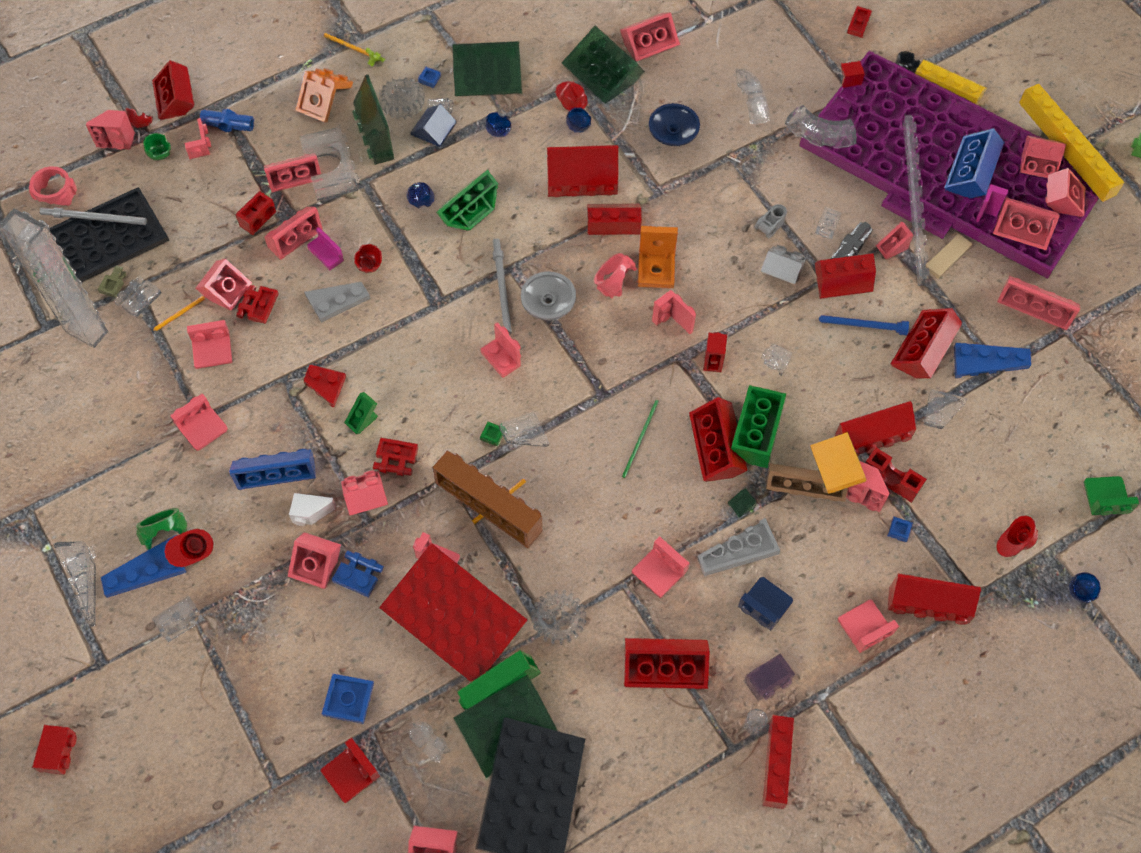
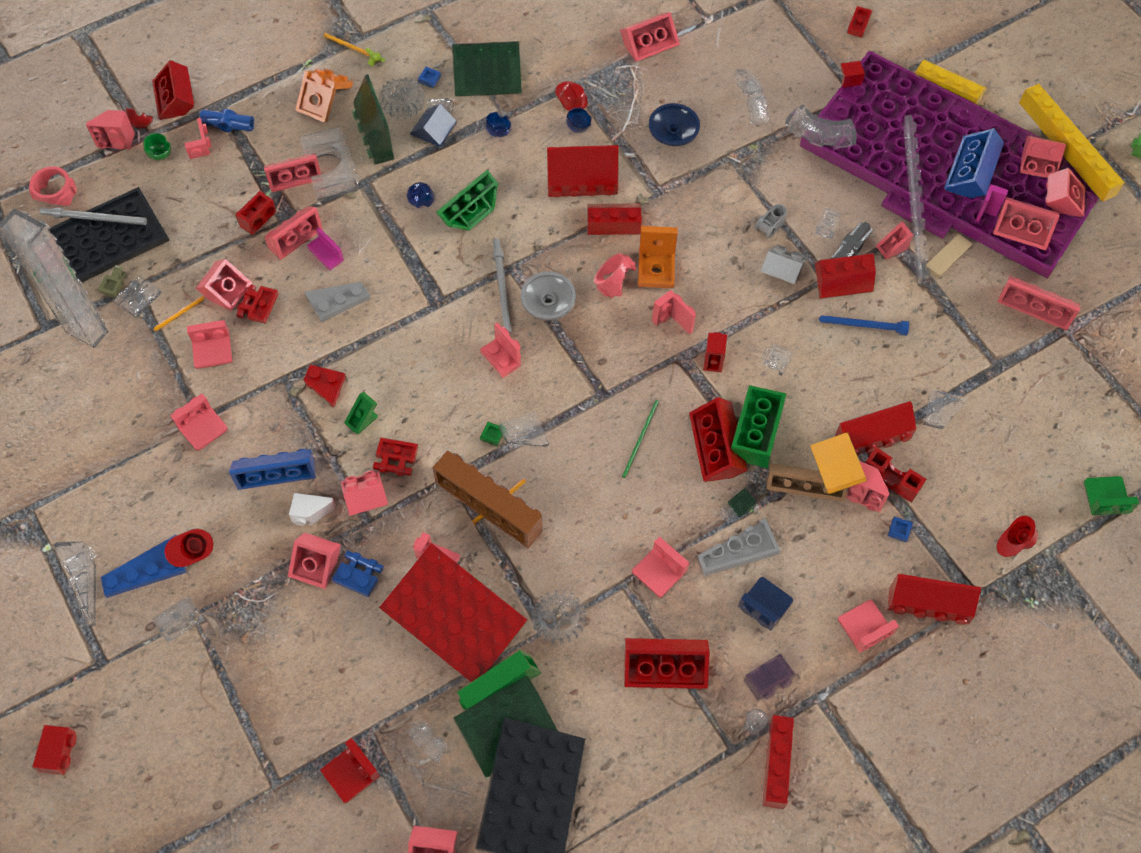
(164, 520): green piece -> none
(348, 698): blue plate -> none
(368, 258): red hair -> none
(602, 65): clear green slope -> none
(907, 60): black hair -> none
(927, 342): red slope -> none
(977, 359): blue wing -> none
(1084, 587): clear blue hair -> none

